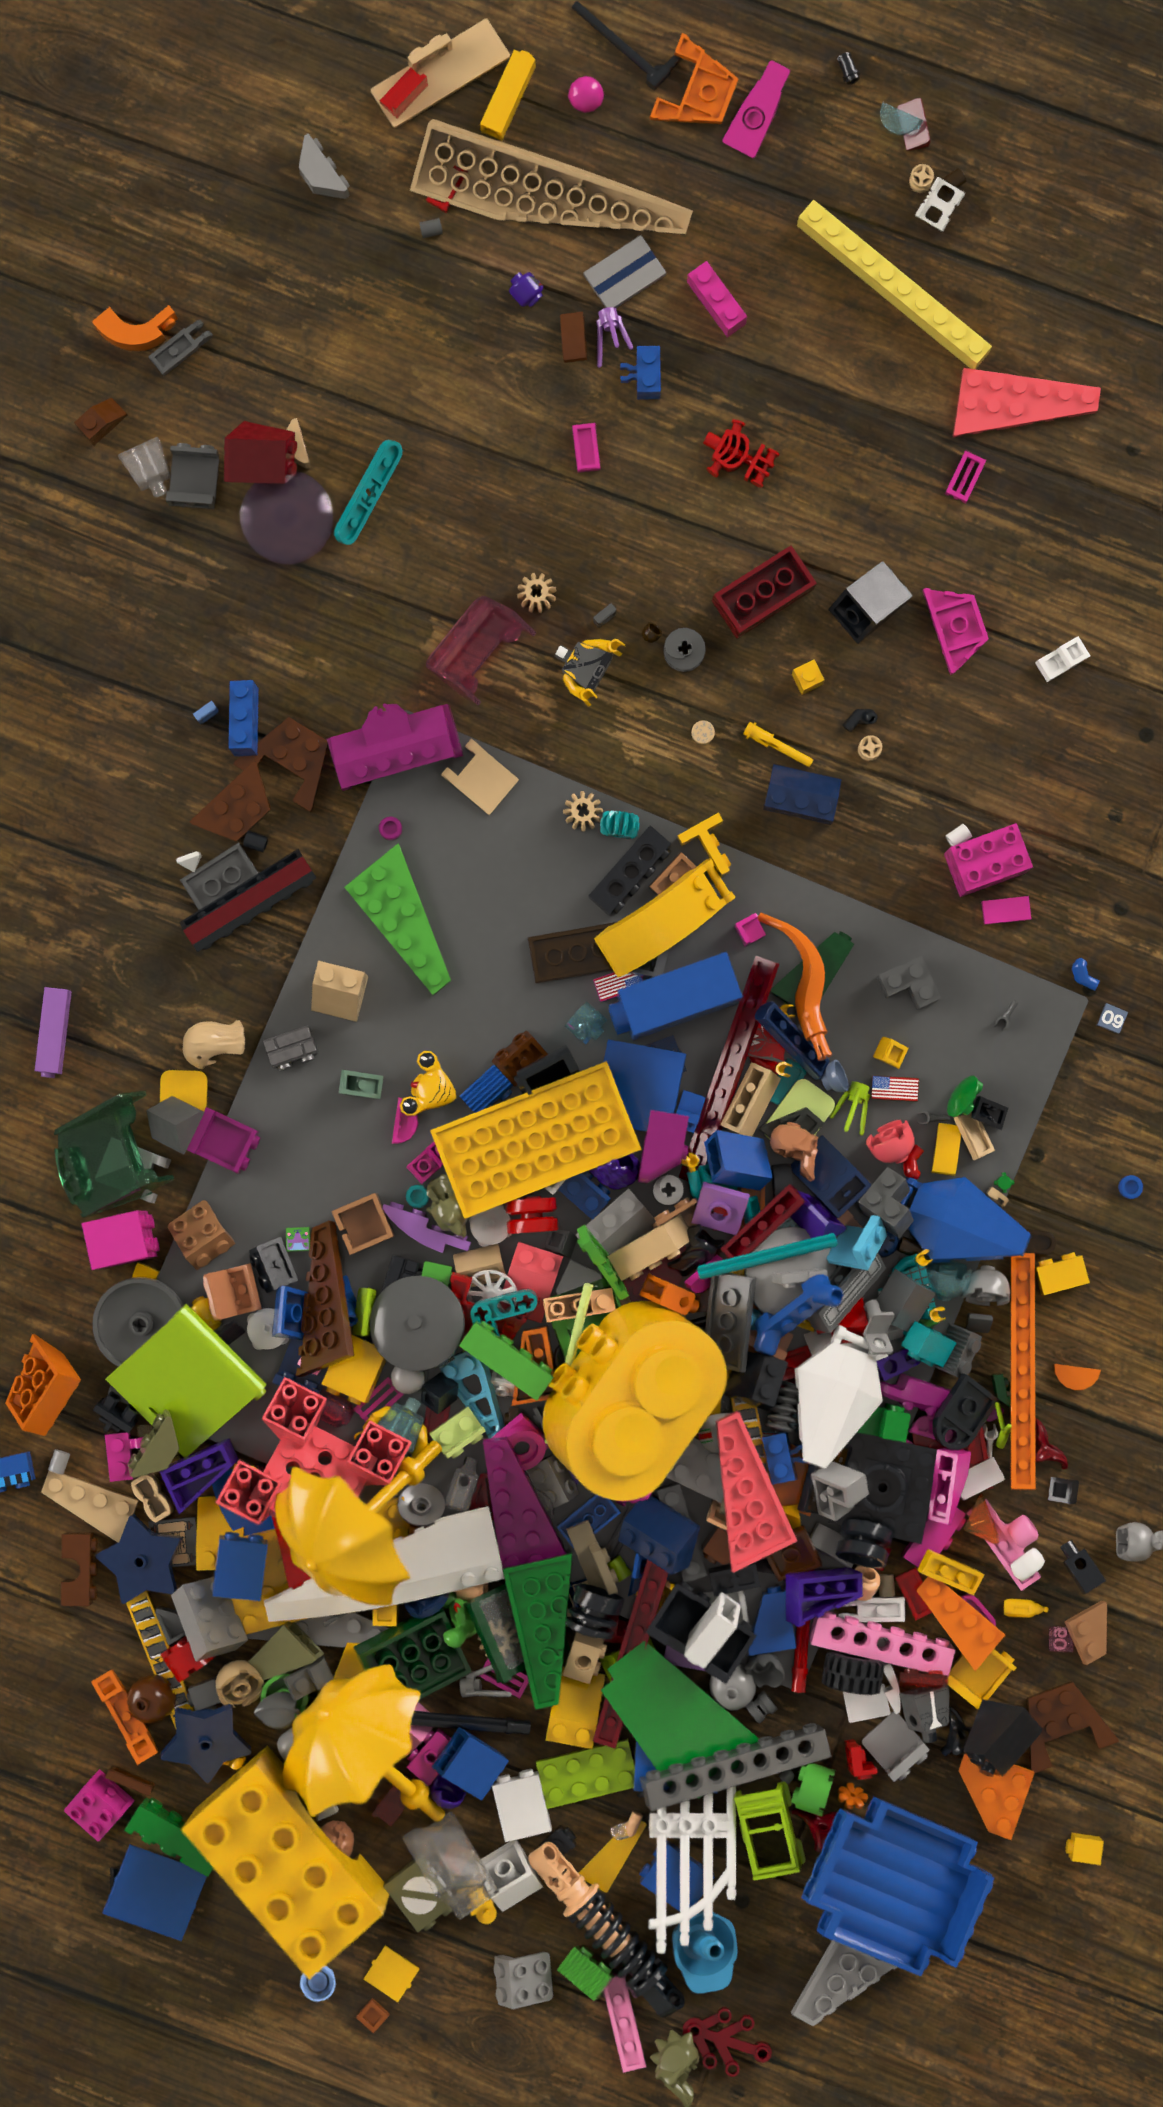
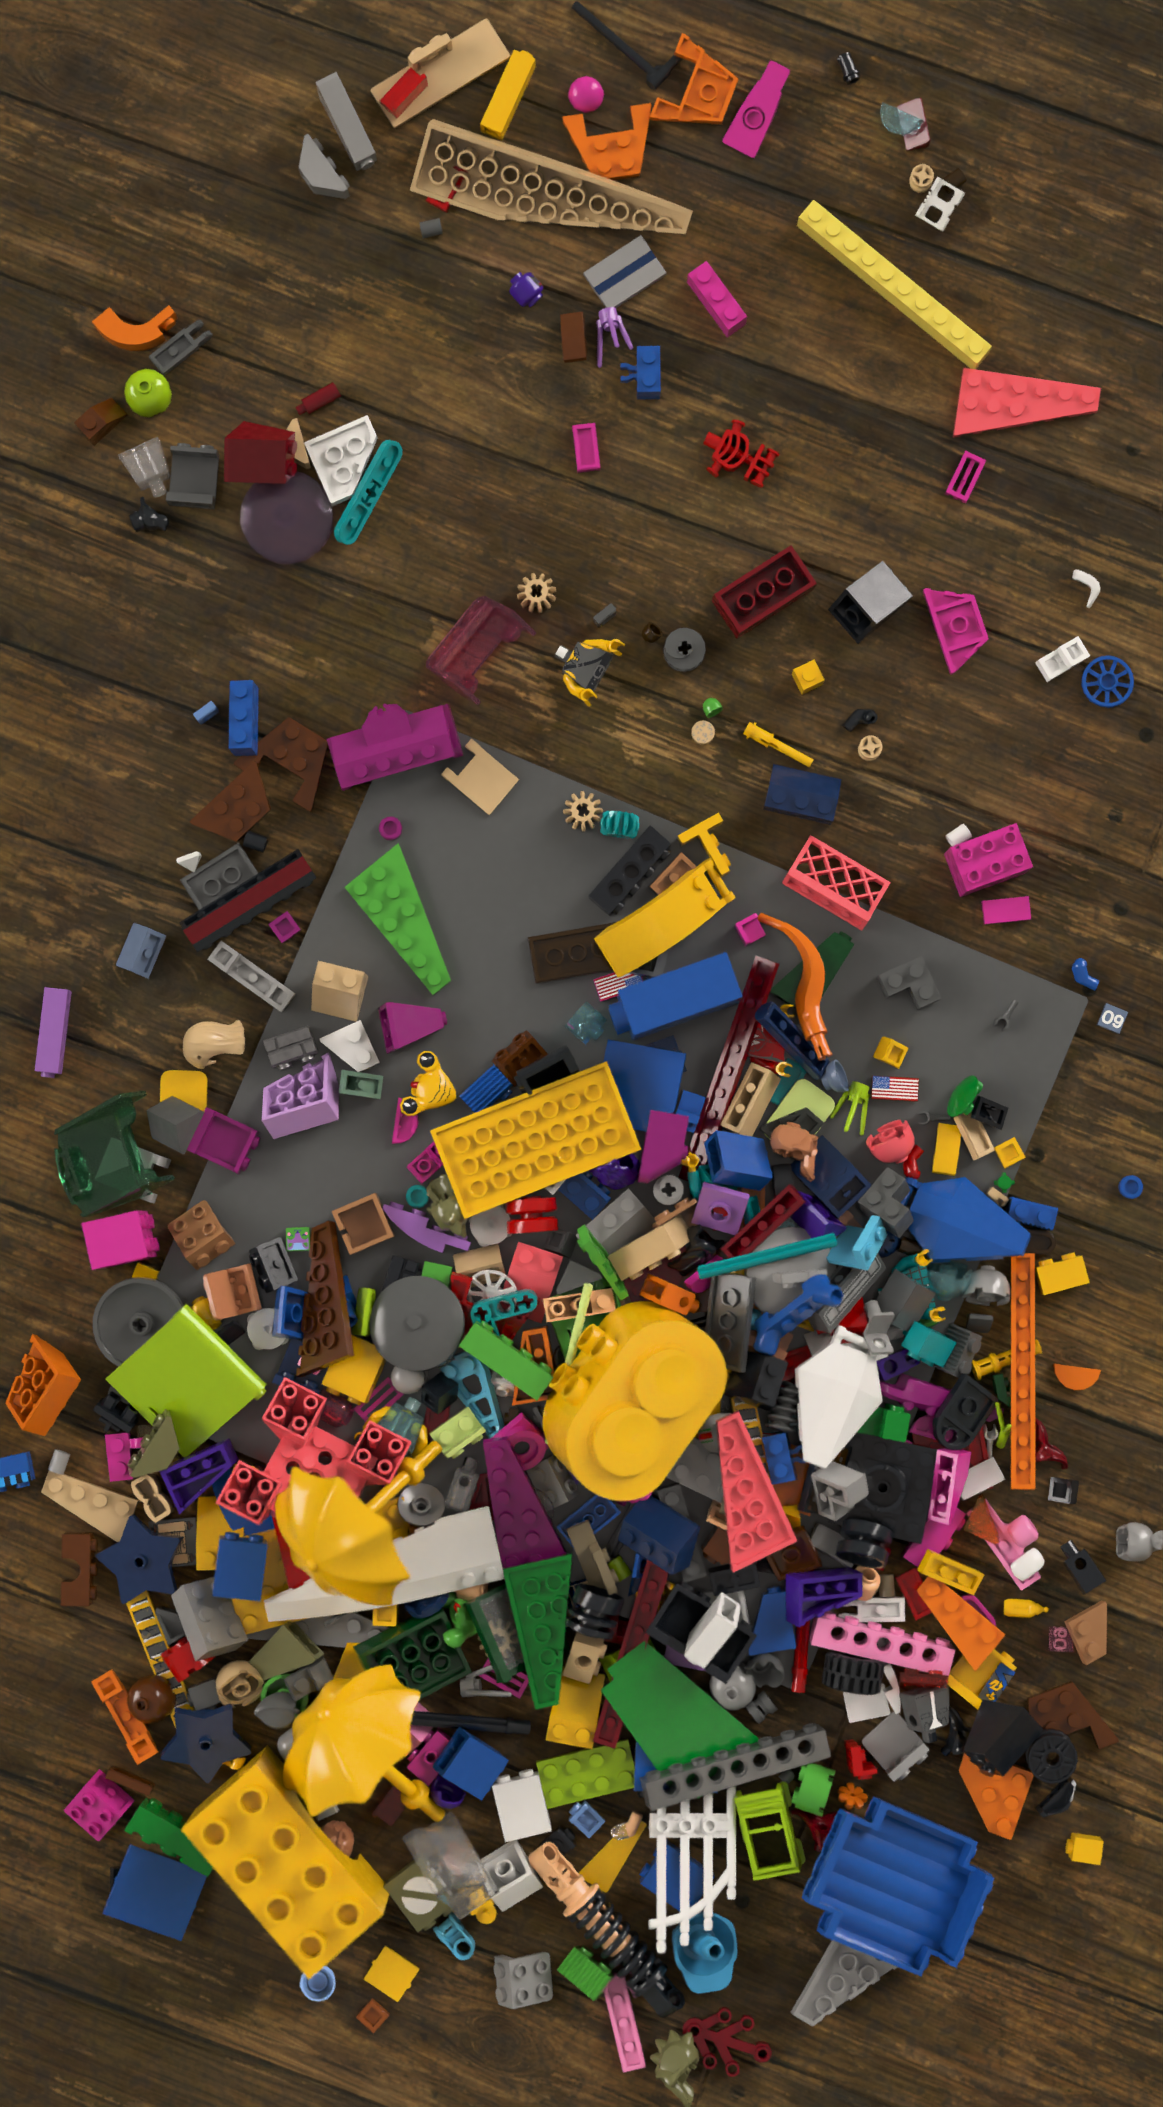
(141, 950): none -> sand blue panel
(147, 392): none -> lime cylinder
(148, 518): none -> black animal
(251, 976): none -> light grey slope
(284, 927): none -> magenta tile
(302, 1099): none -> lavender wedge
(318, 399): none -> dark red cylinder
(342, 457): none -> white plate
(346, 121): none -> light grey slope
(352, 1046): none -> white wing
(408, 1023): none -> magenta slope
(454, 1936): none -> medium azure piece
(585, 1818): none -> medium blue bracket
(612, 154): none -> orange wing
(712, 707): none -> bright green hinge
(829, 899): none -> coral fence
(993, 1364): none -> yellow pin
(997, 1683): none -> sticker
(1009, 1152): none -> yellow tile
(1032, 1213): none -> blue brick
(1058, 1768): none -> black wheel
(1058, 1799): none -> black slope
(1091, 582): none -> white hair
(1107, 681): none -> blue wheel

